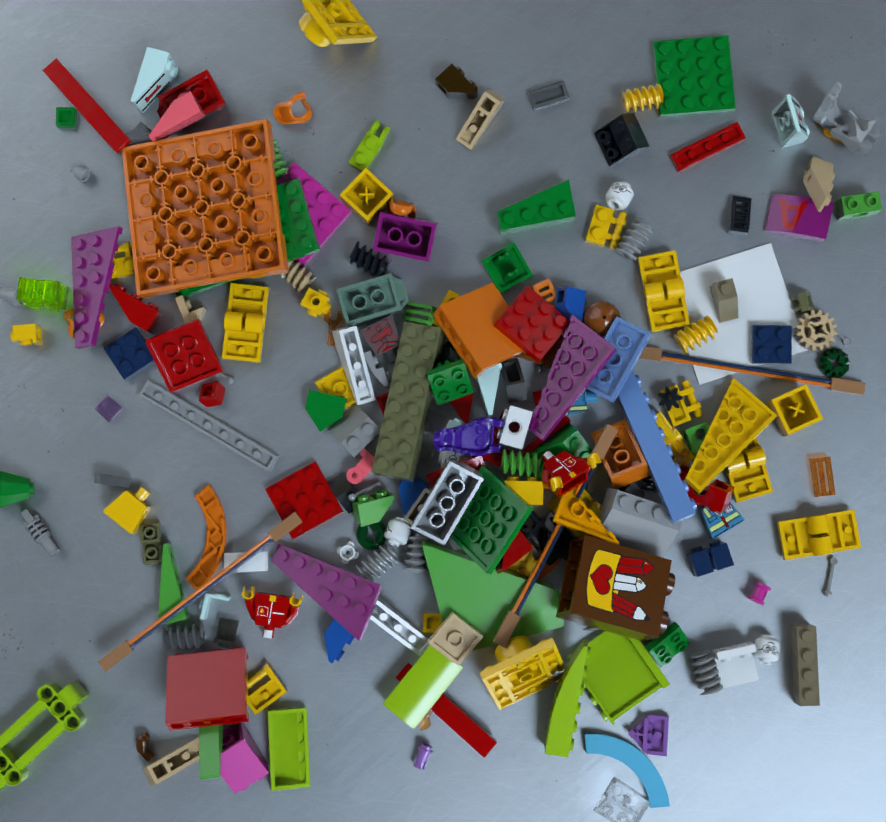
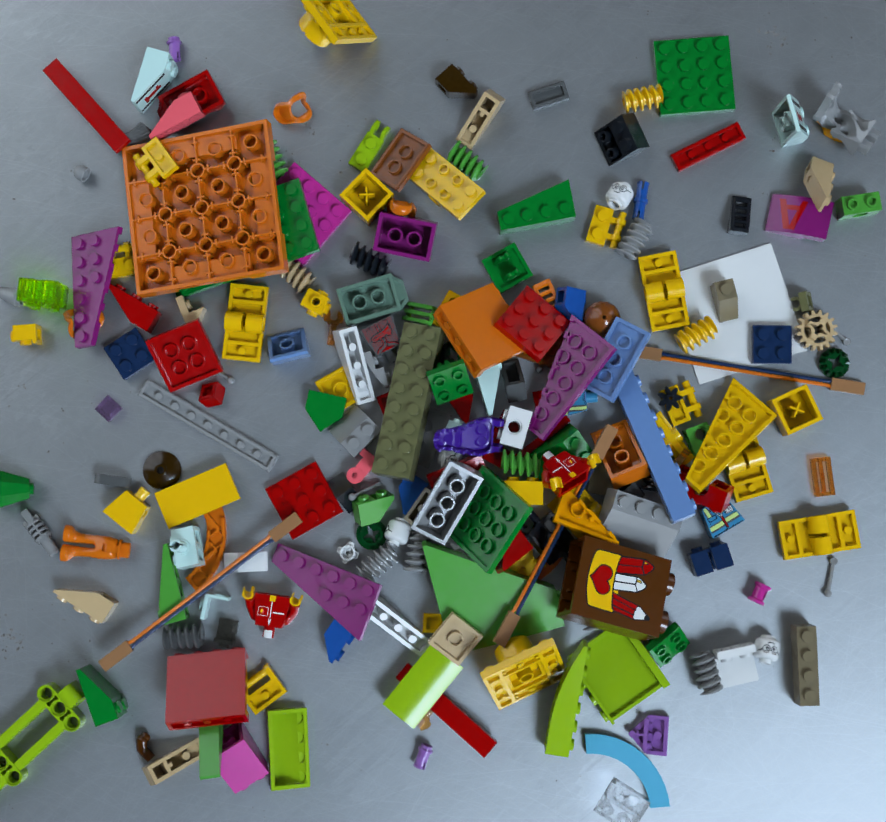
(66, 117): green tile -> none
(94, 603): none -> tan slope
(101, 696): none -> green slope
(105, 546): none -> orange piece
(152, 543): olive slope -> none
(160, 158): none -> yellow plate
(171, 468): none -> dark brown dish
(174, 47): none -> medium lavender pin
(187, 547): none -> light aqua brick
(197, 495): none -> yellow tile
(288, 346): none -> medium blue slope
(400, 160): none -> dark orange tile
(446, 185): none -> yellow plate
(466, 162): none -> bright green piece
(640, 200): none -> blue pin

